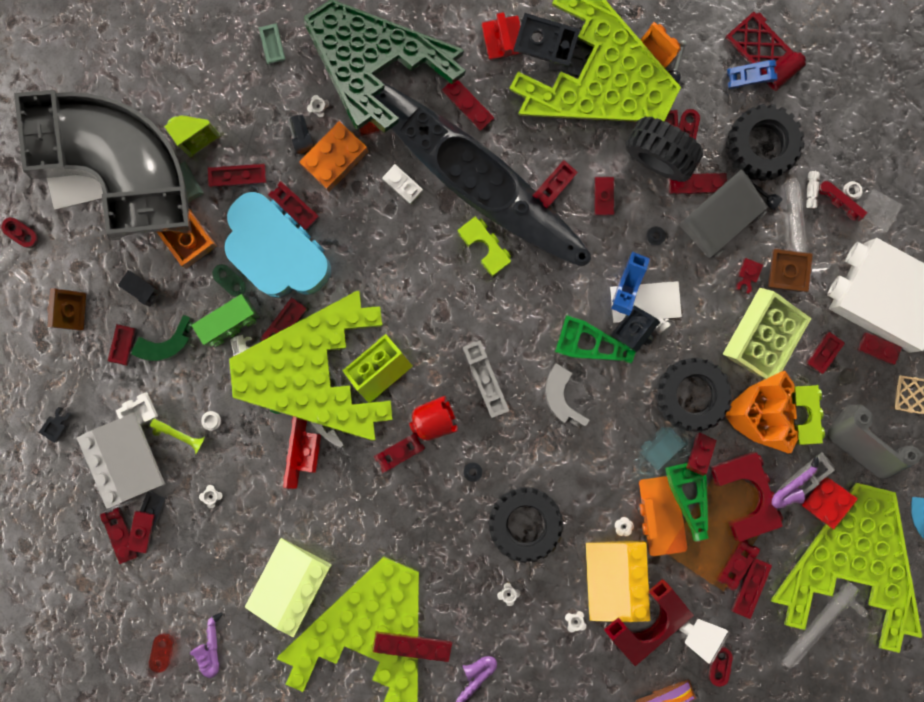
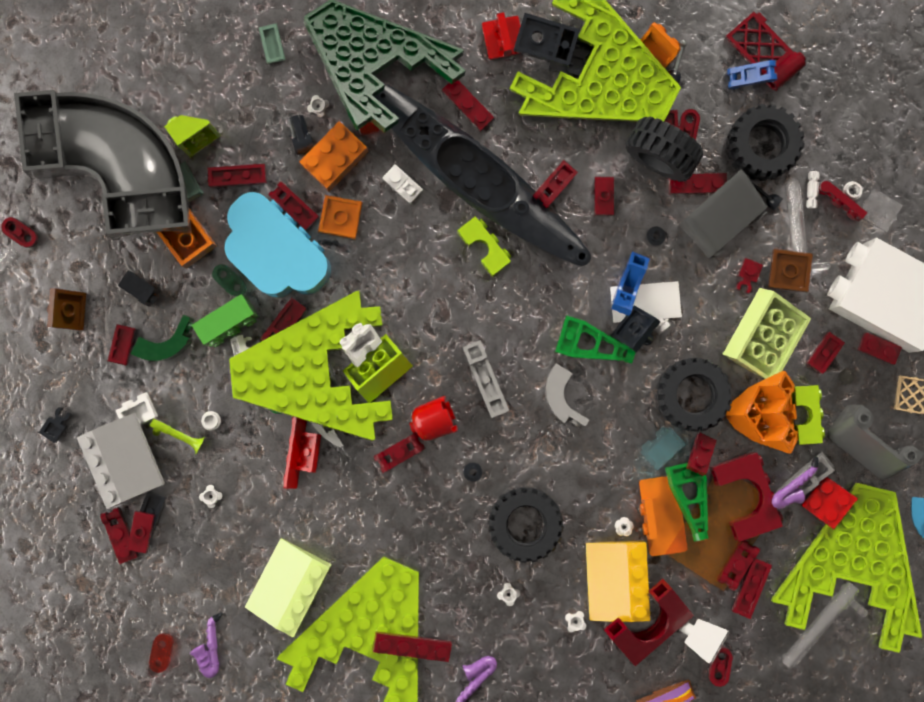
(73, 190): white window -> none
(340, 217): none -> orange tile
(360, 342): none -> white cylinder

